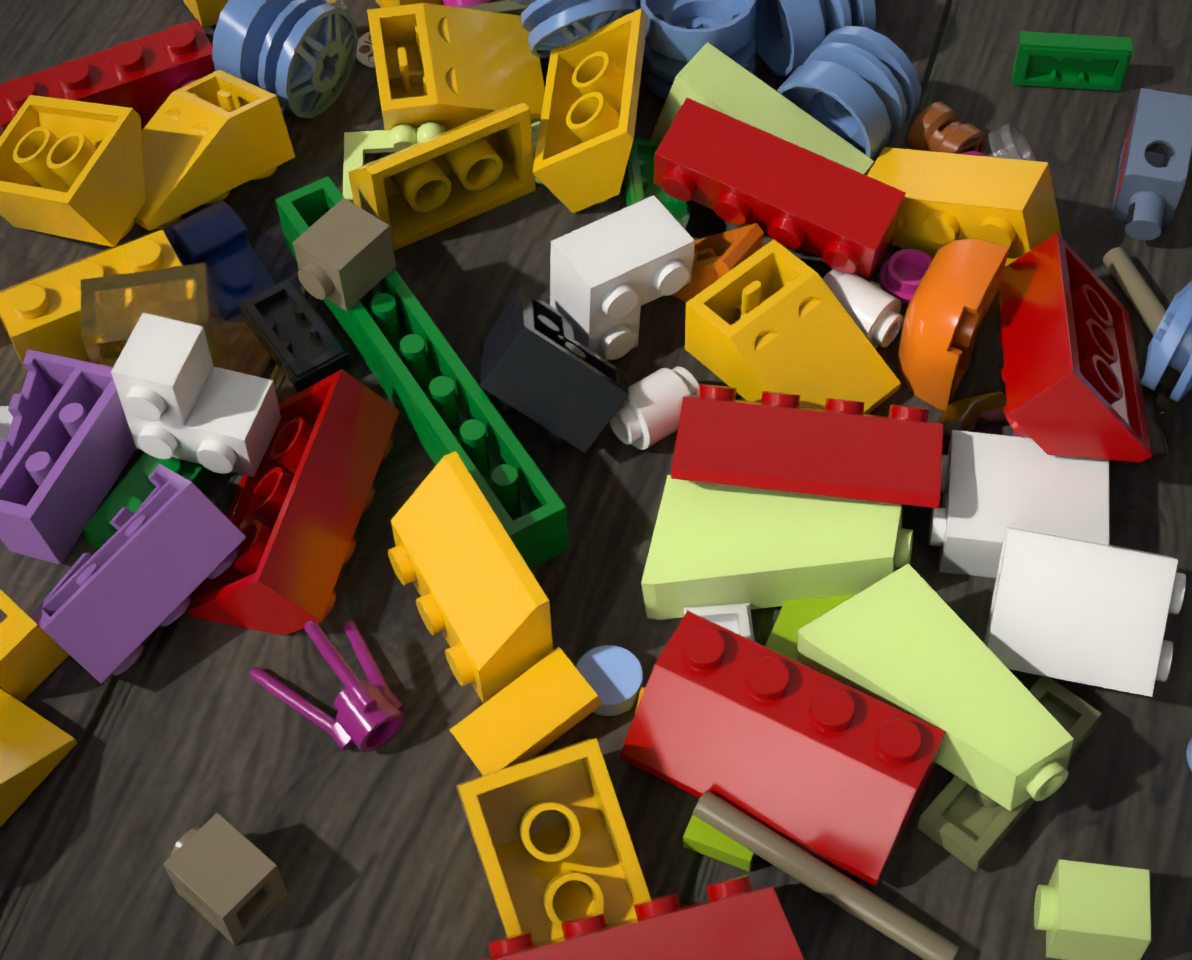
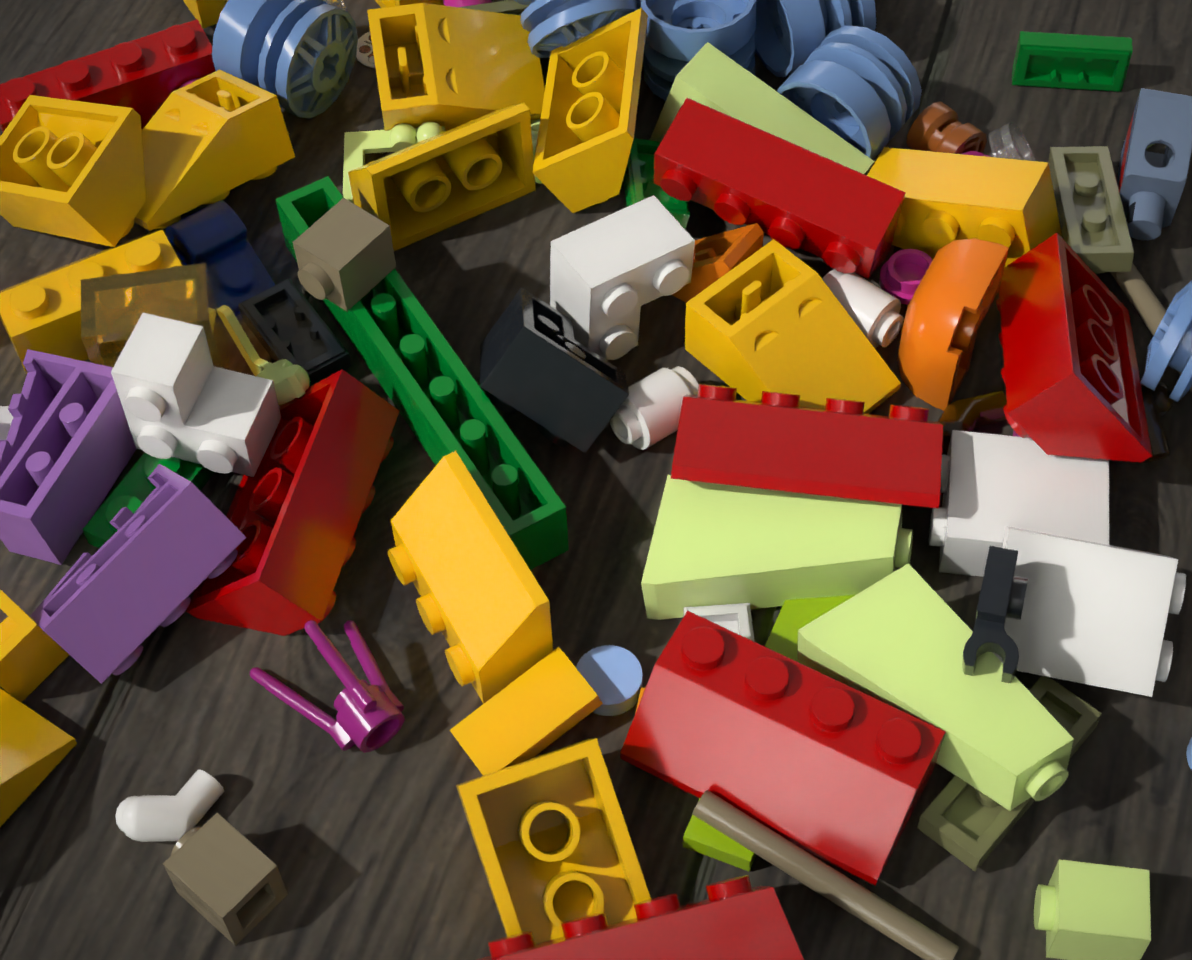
(168, 817): none -> white arm
(288, 379): none -> yellowish green piece
(1000, 598): none -> black plate
(1091, 207): none -> olive plate

